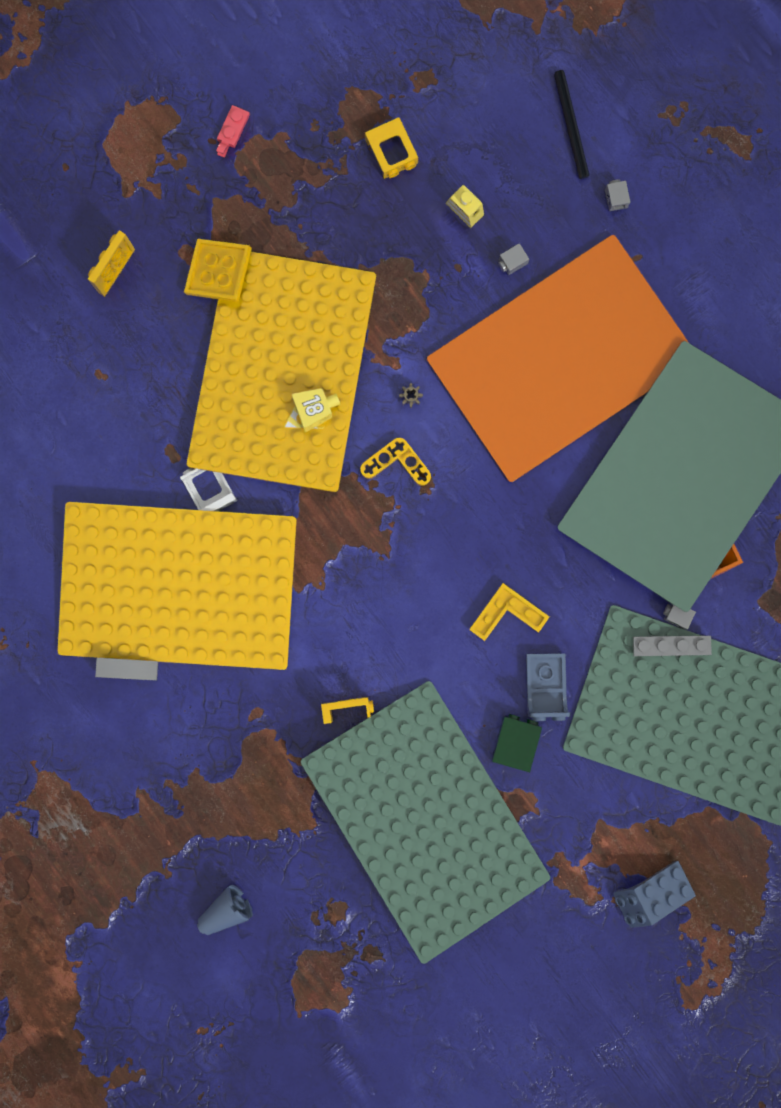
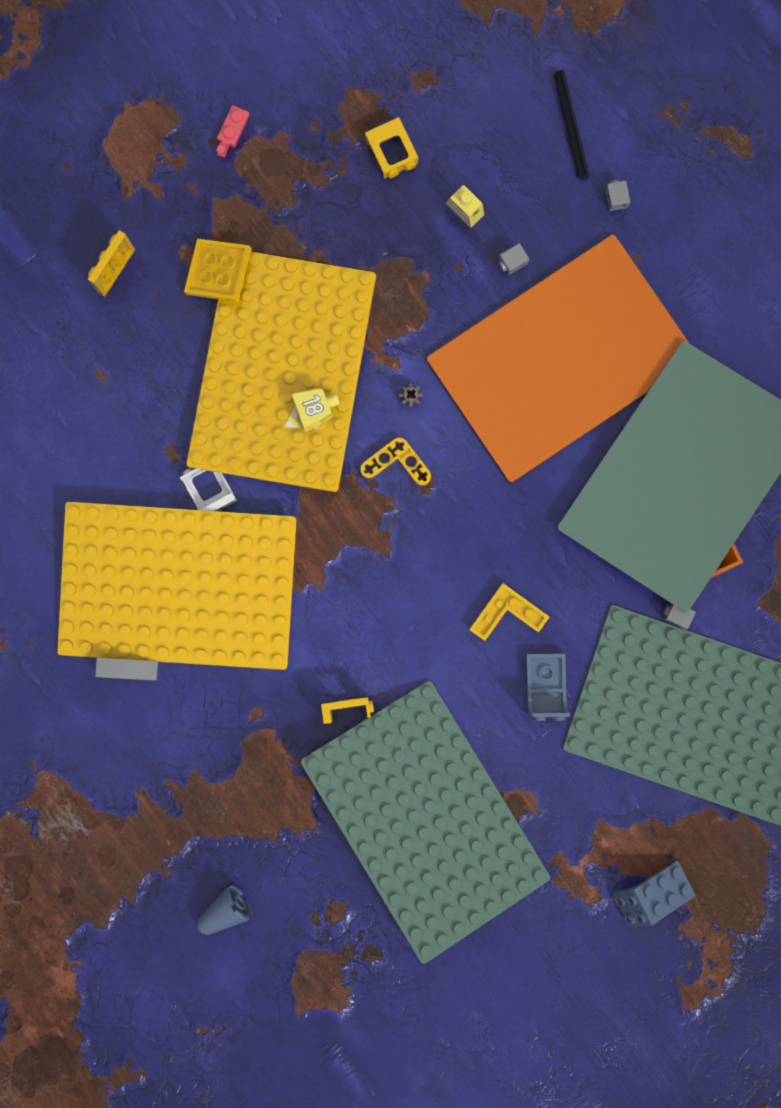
(516, 743): dark green brick -> none
(671, 645): light grey plate -> none

